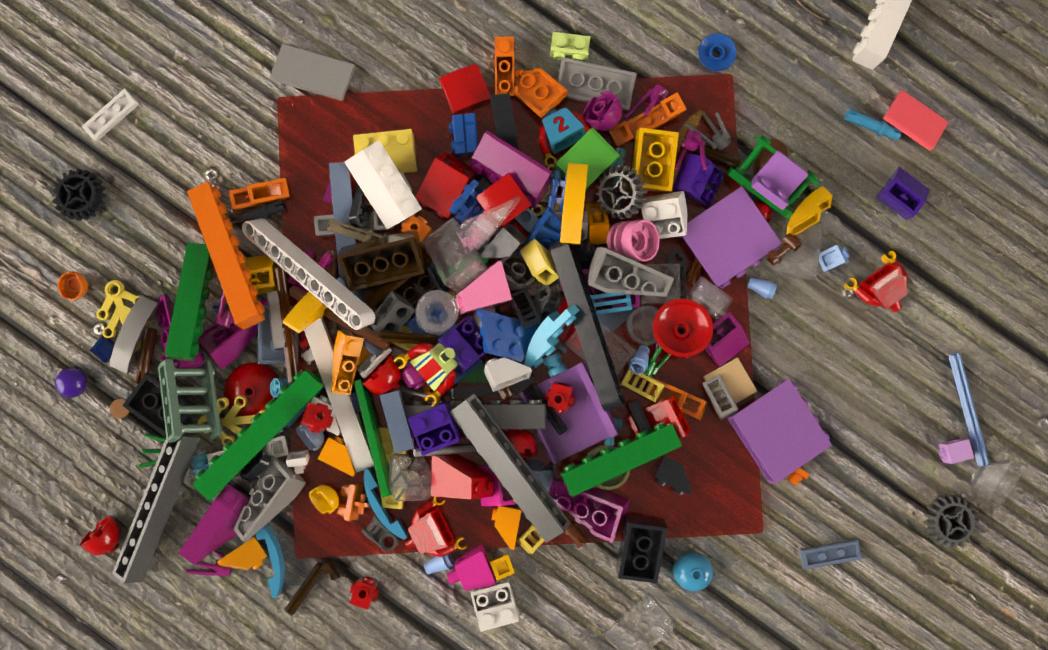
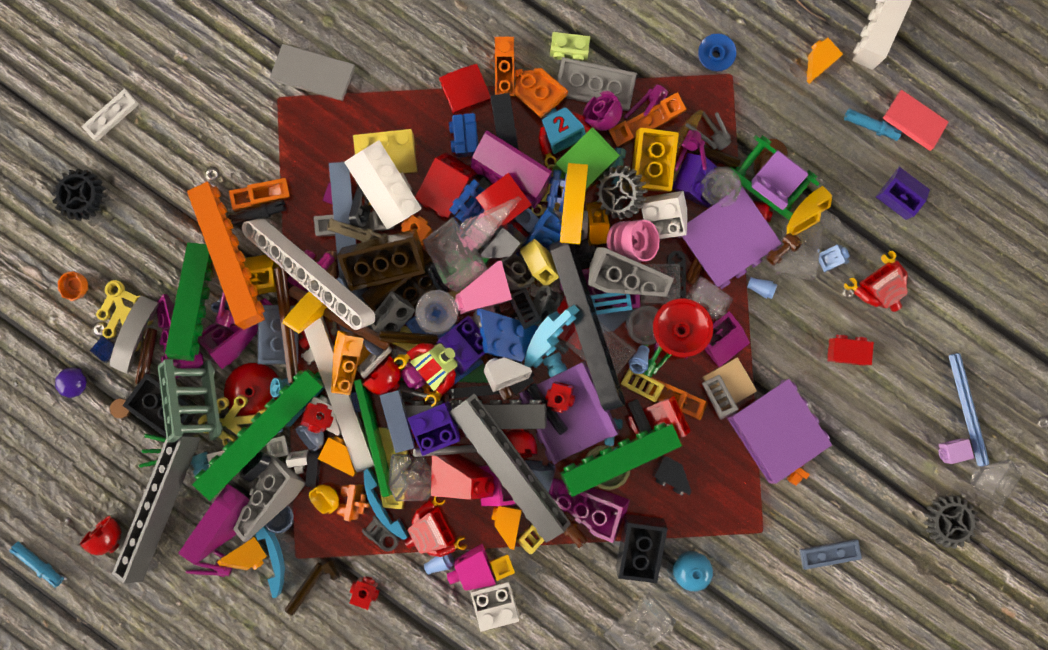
(41, 568): none -> dark azure pin
(275, 319): light grey beam -> none
(281, 521): none -> sand blue hair
(313, 469): none -> black beam
(721, 186): none -> clear cylinder
(821, 58): none -> light orange slope
(850, 351): none -> red brick

